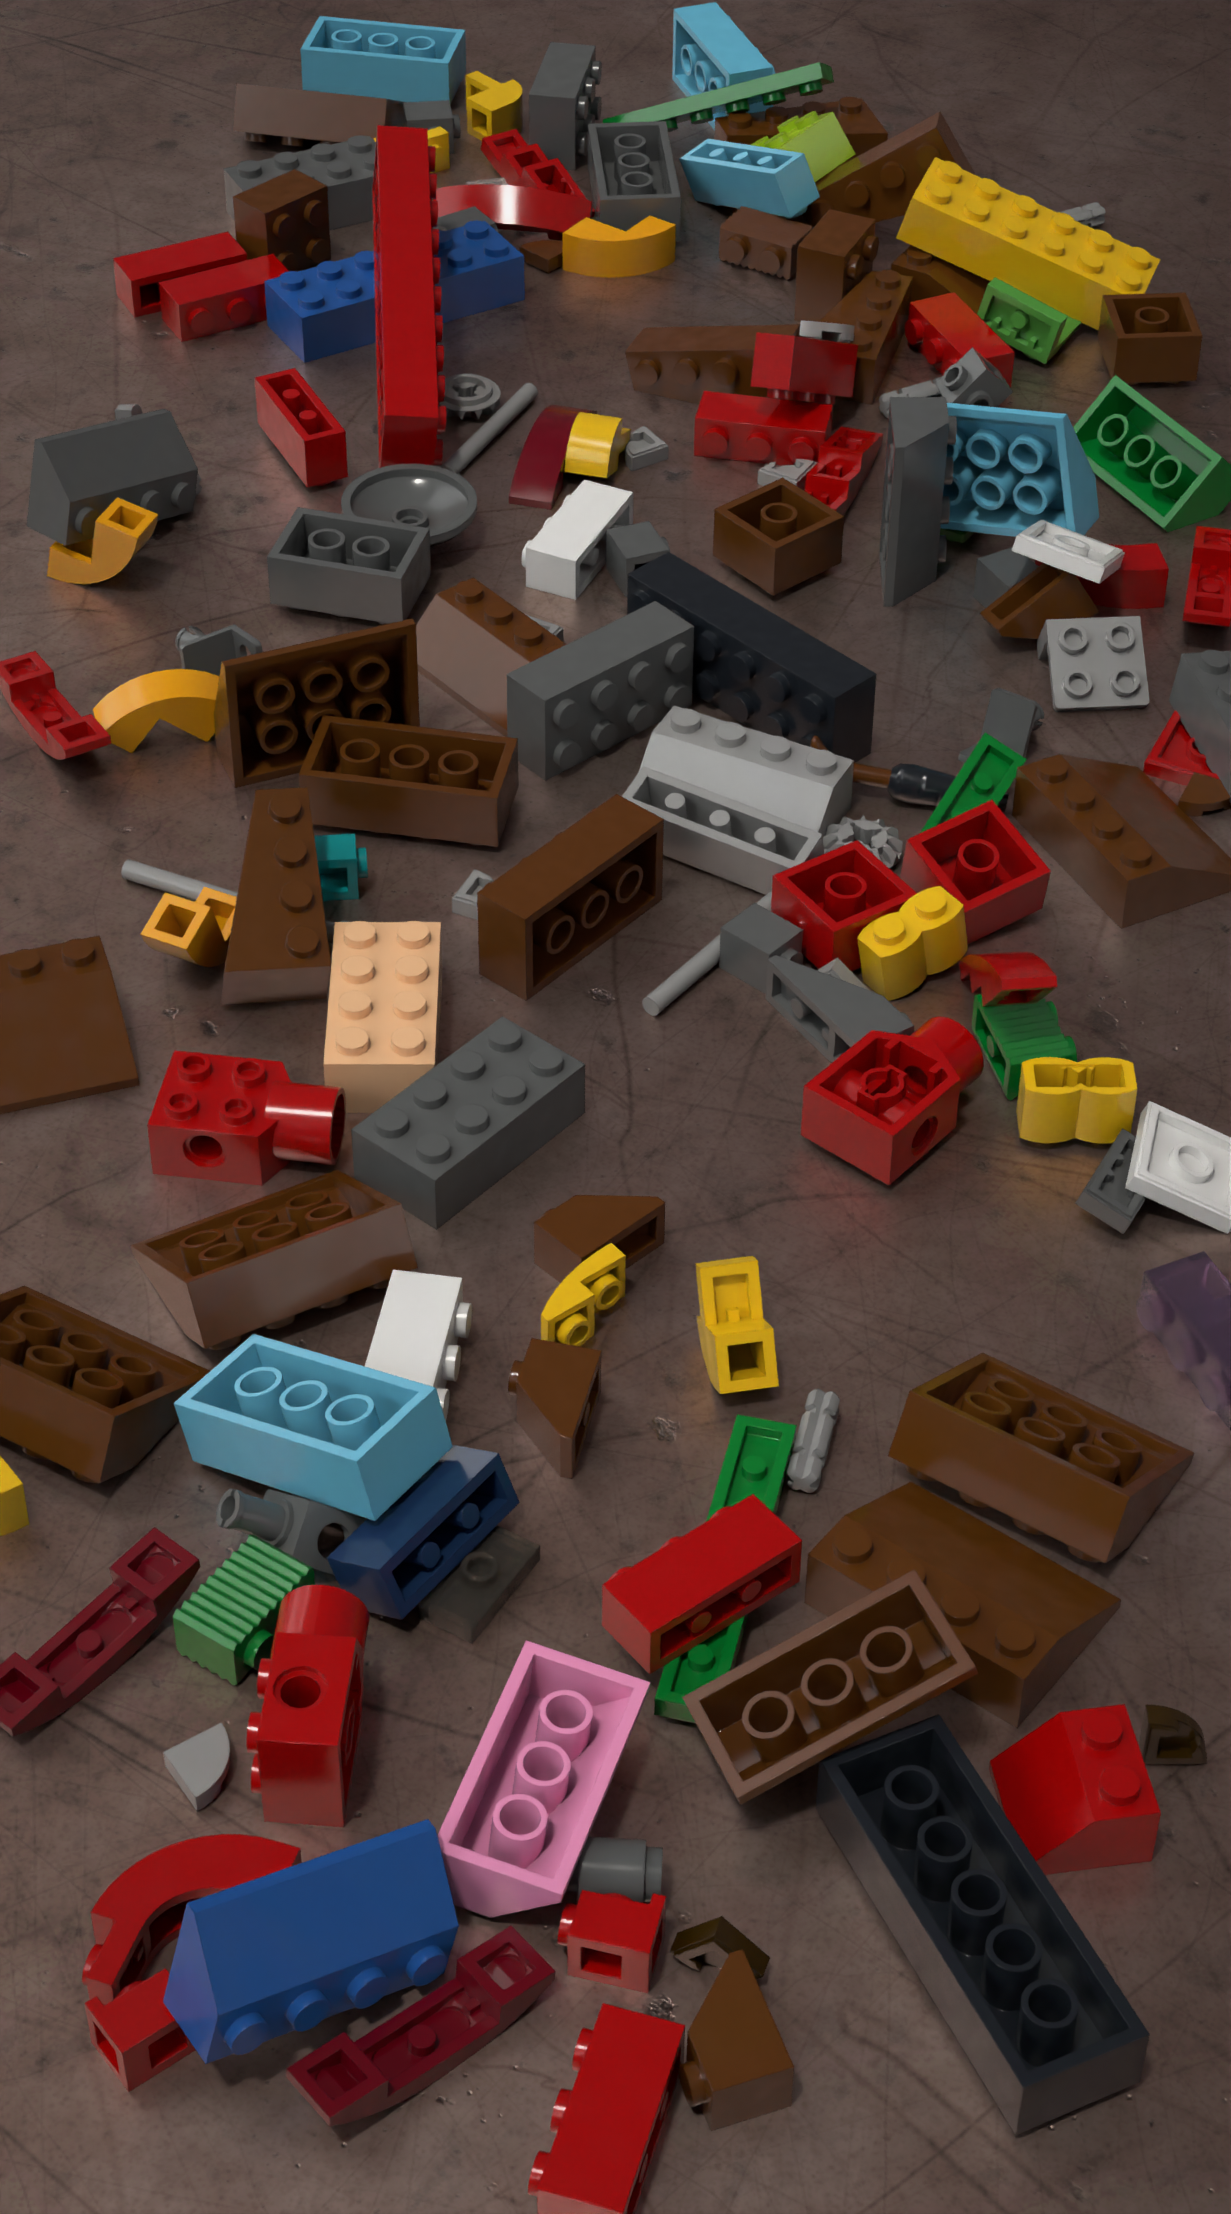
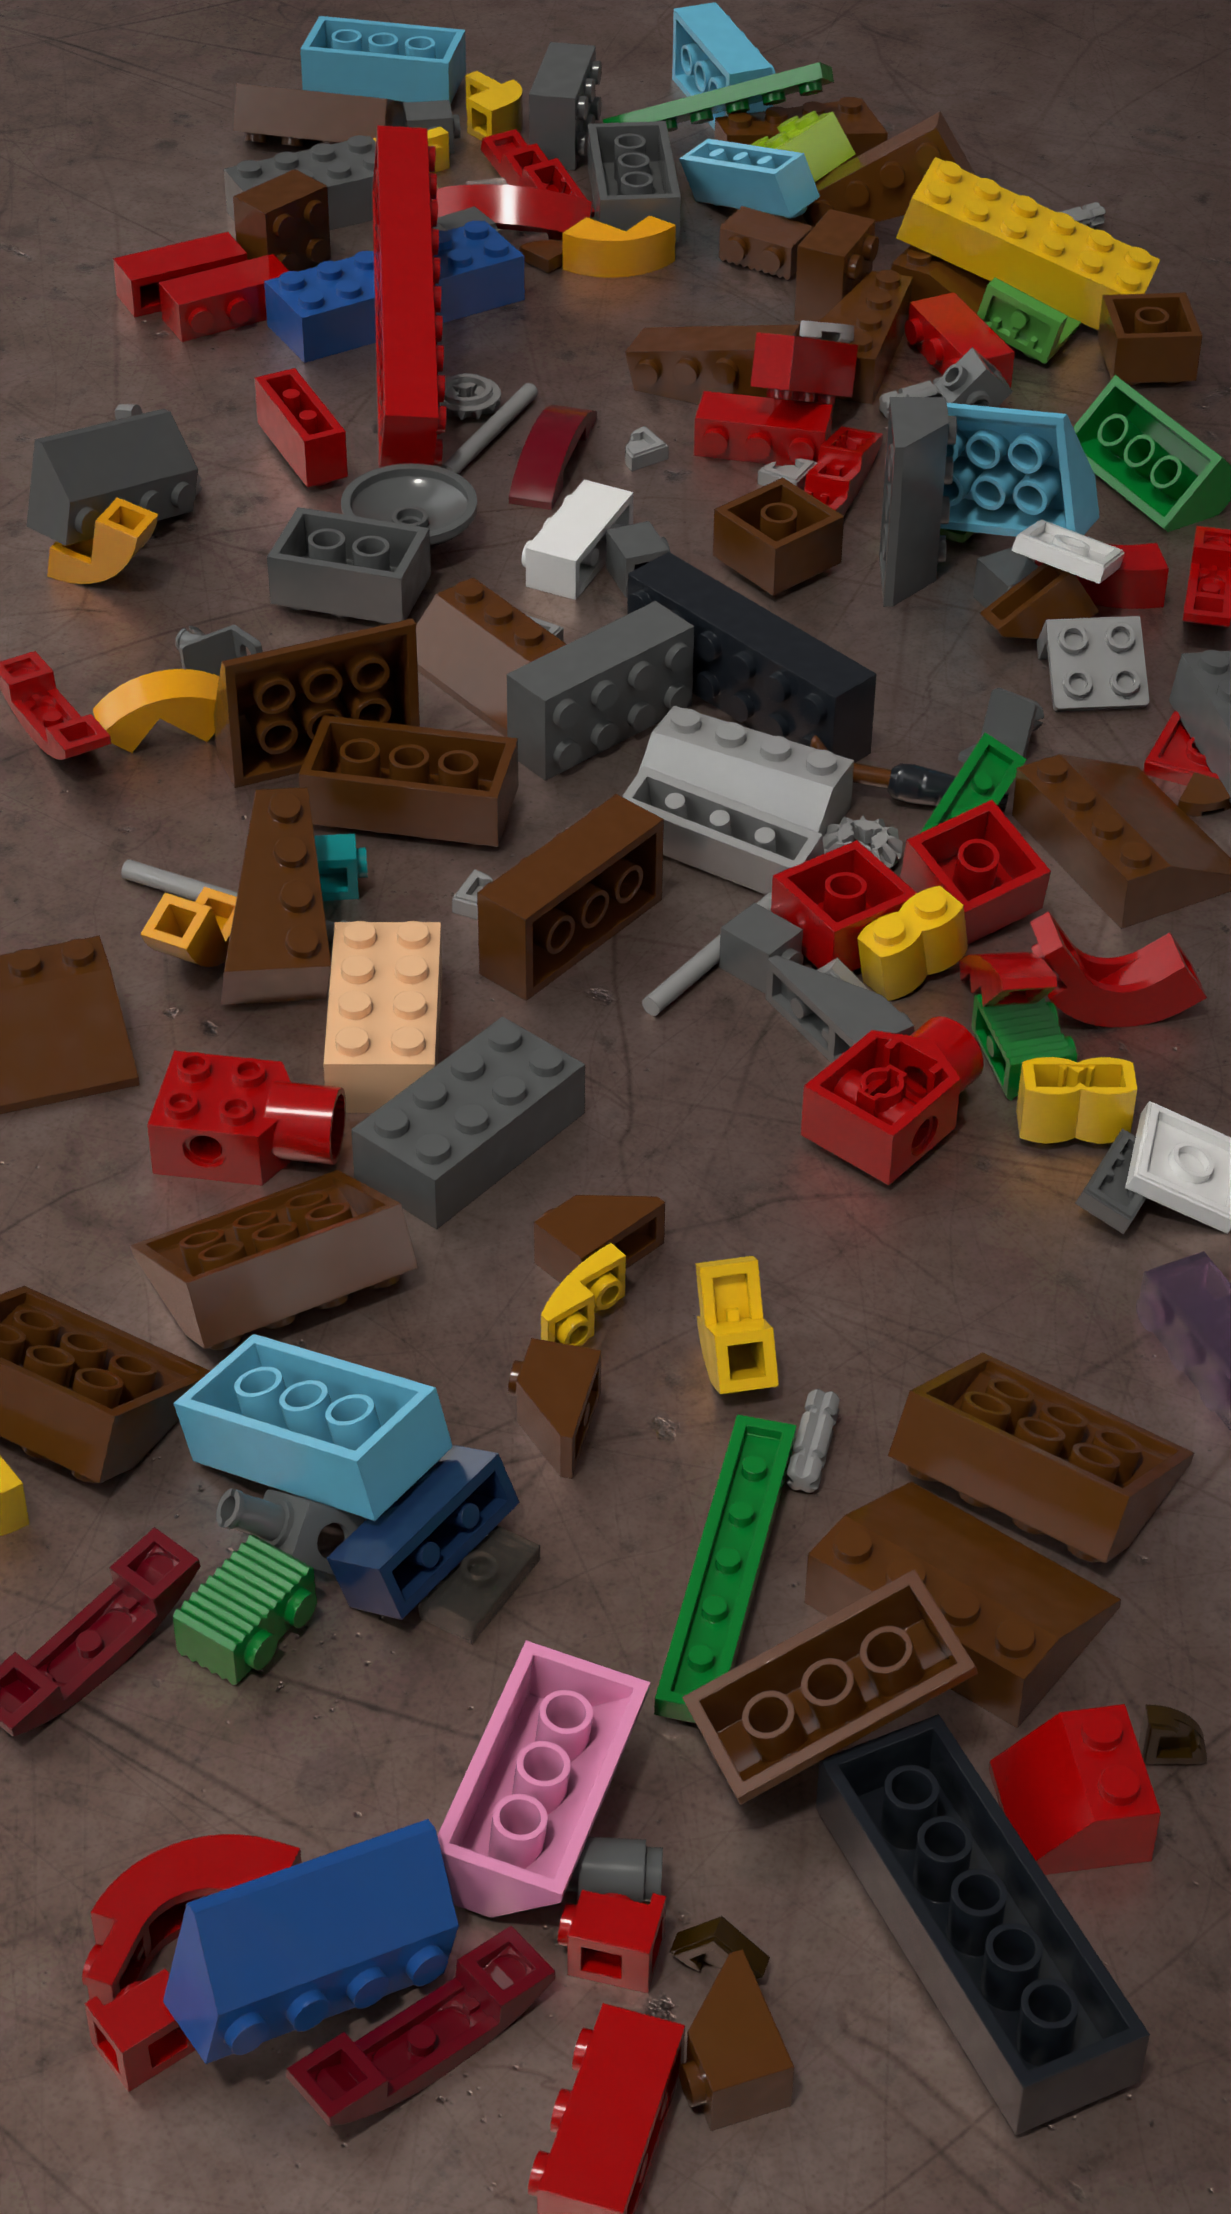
(200, 1765): light grey tile -> none
(310, 1707): red brick -> none
(421, 1330): white brick -> none
(595, 445): yellow brick -> none
(700, 1583): red brick -> none
(1121, 989): none -> red arch

